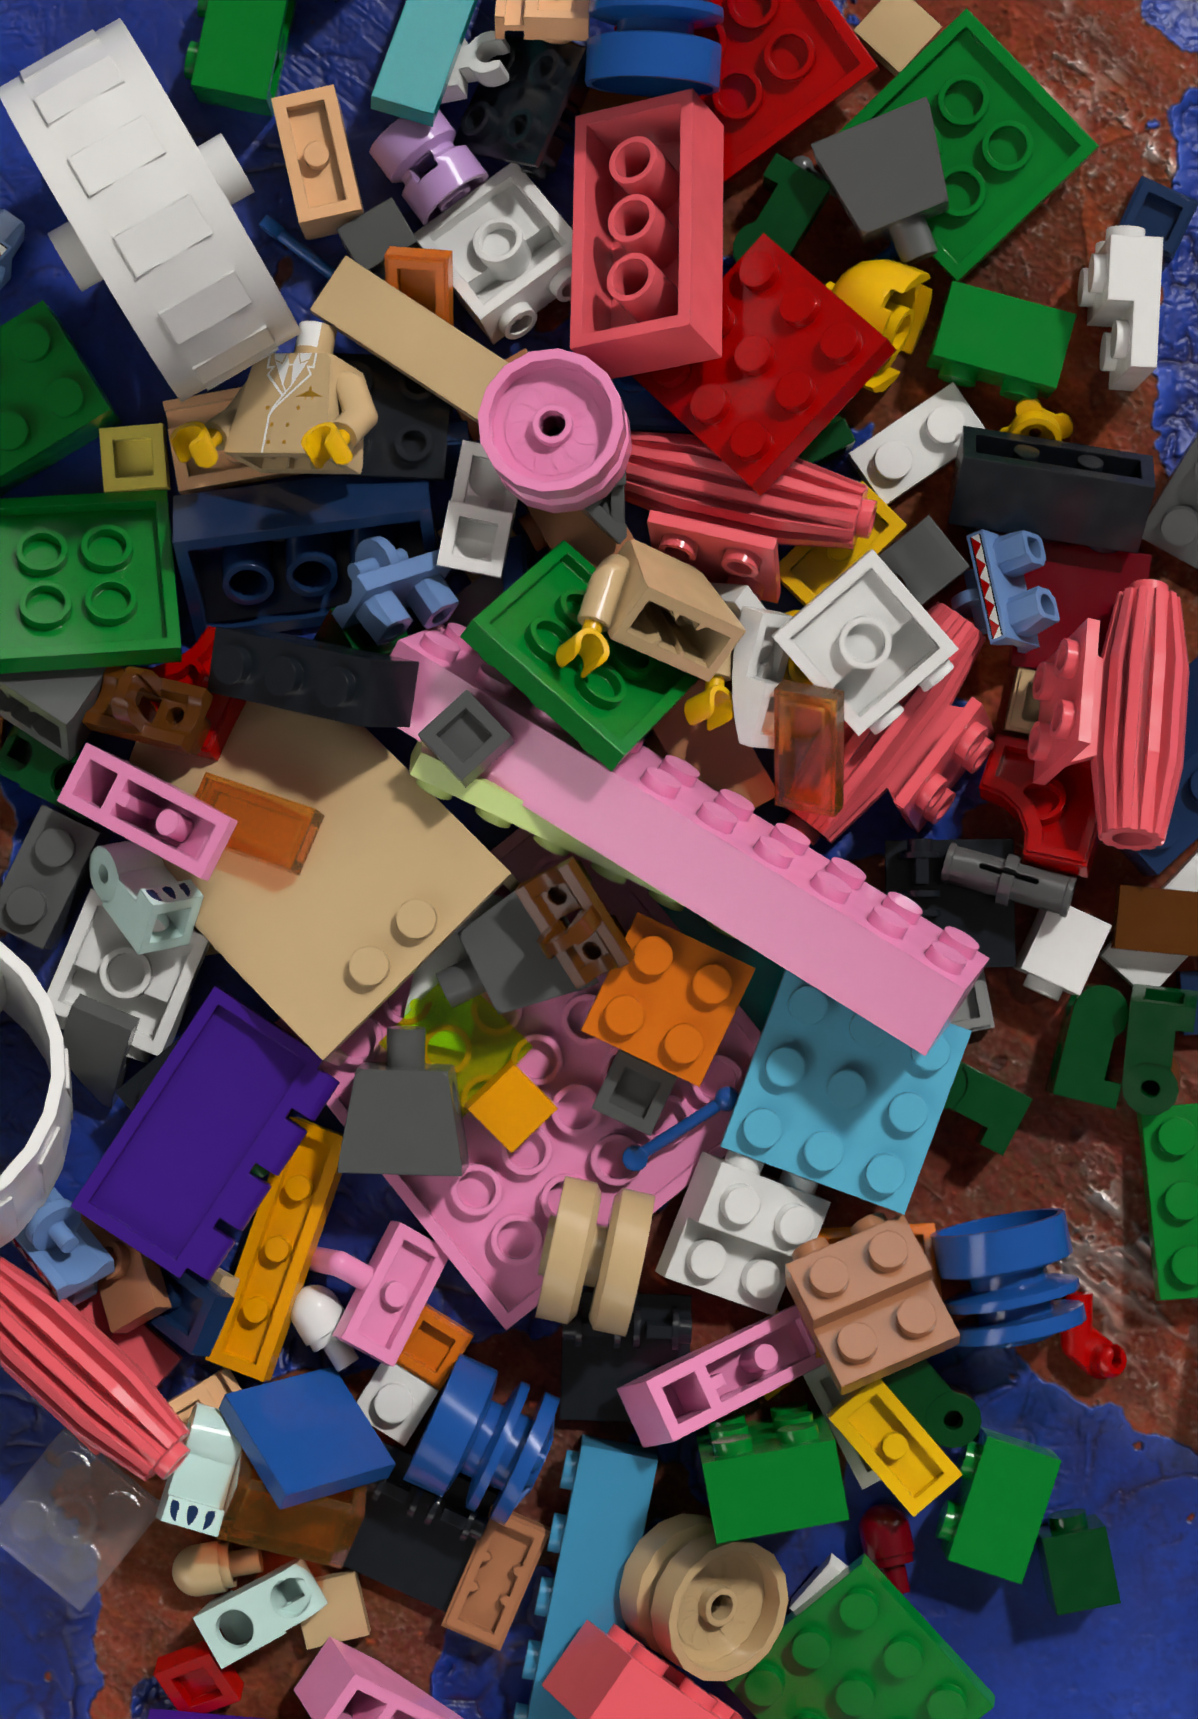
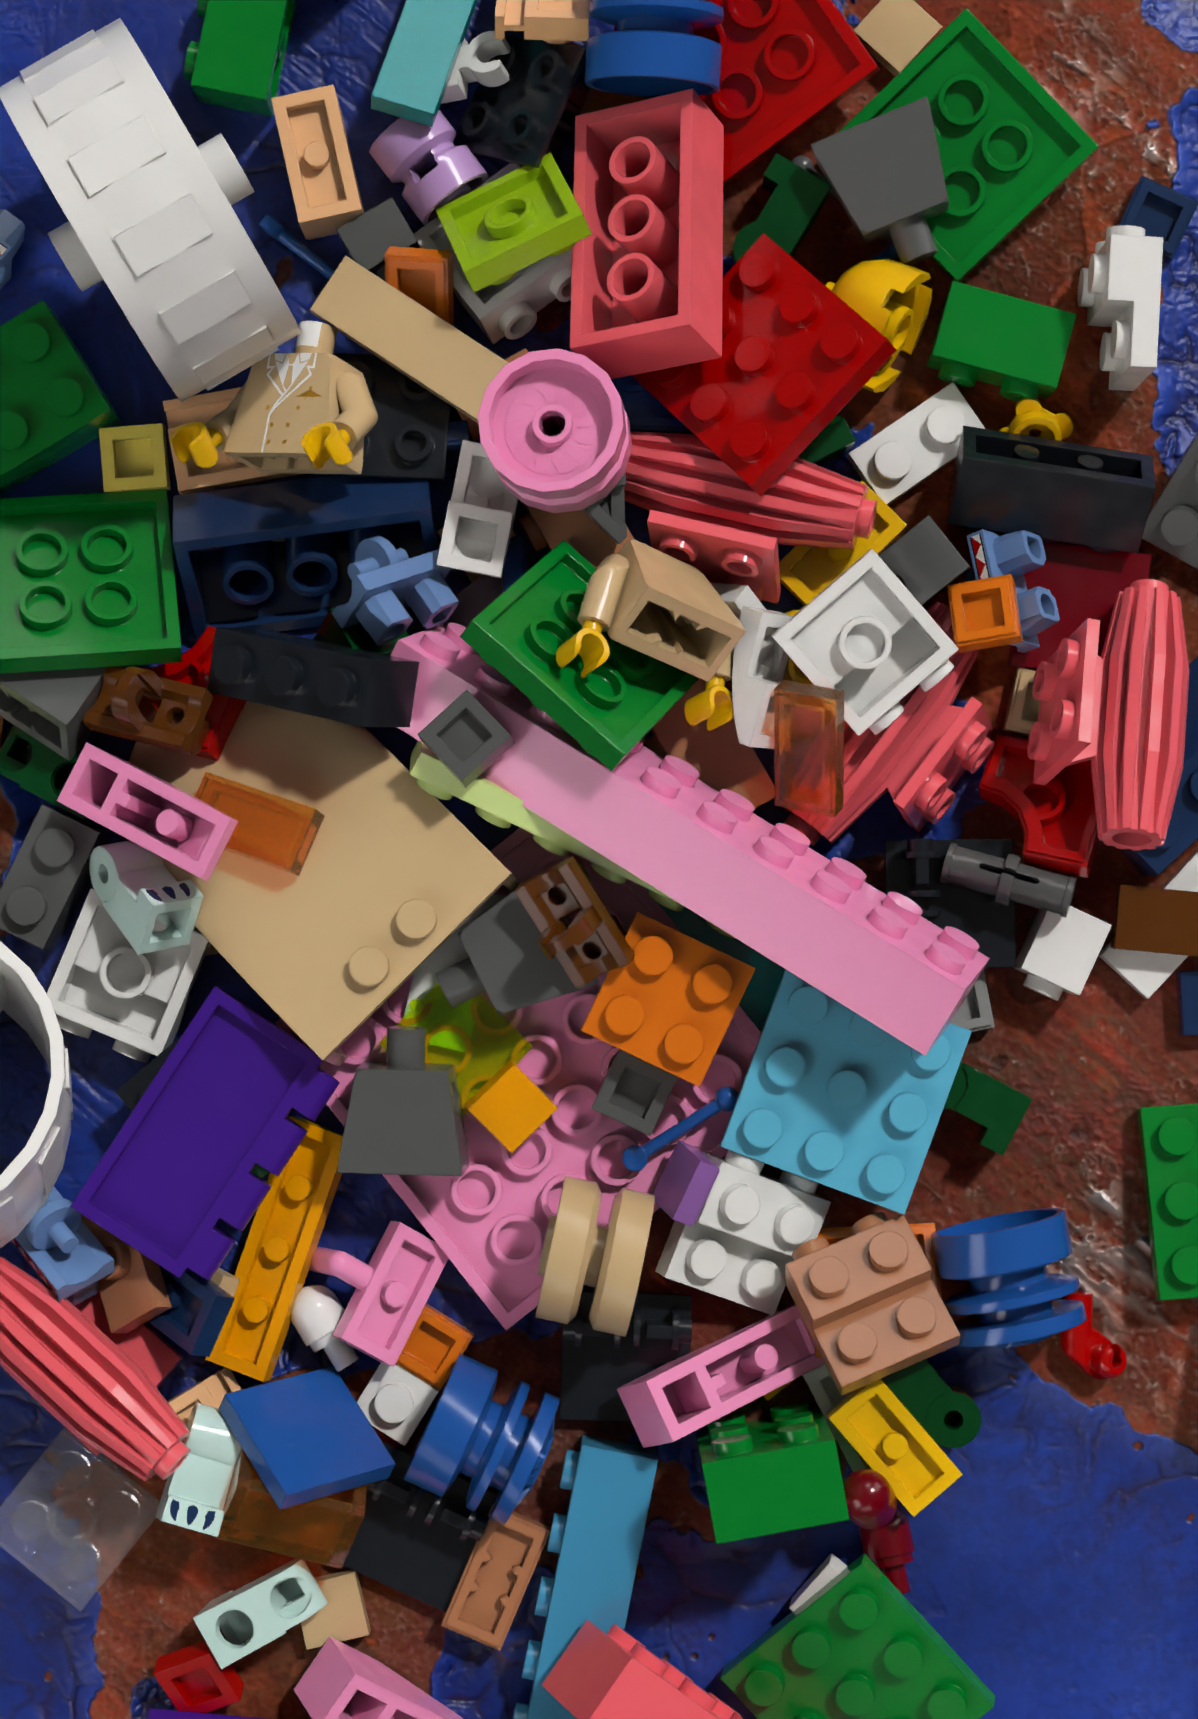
(99, 1046): dark grey slope -> none
(213, 1567): tan cylinder -> none
(513, 223): none -> lime plate
(685, 1183): none -> medium lavender tile
(702, 1600): tan wheel -> none
(869, 1499): none -> dark red cylinder
(985, 613): none -> orange tile
(998, 1504): green brick -> none
(1076, 1562): dark green brick -> none
(1086, 1045): dark green leg -> none
(1150, 1067): dark green leg -> none

